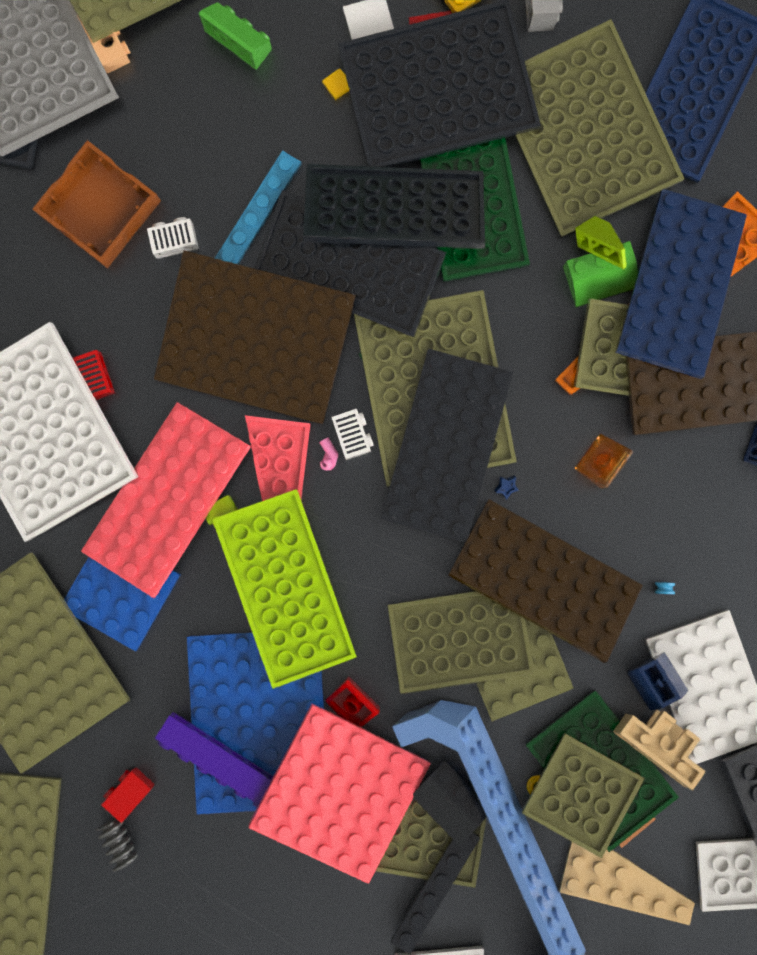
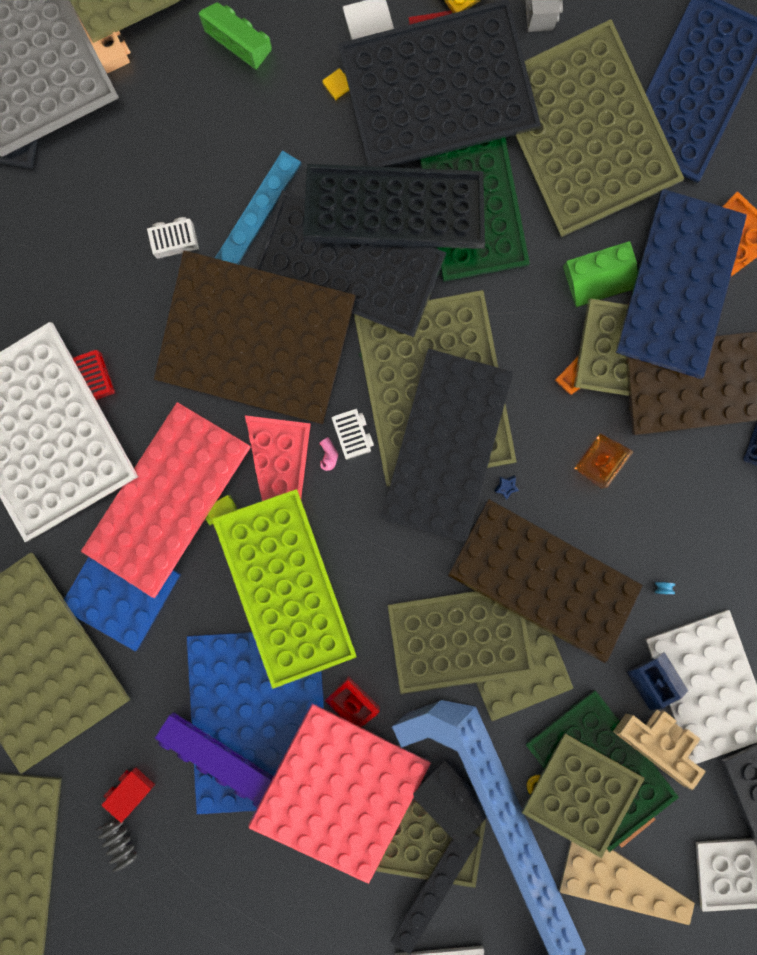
(97, 204): dark orange tile -> none
(601, 240): lime slope -> none

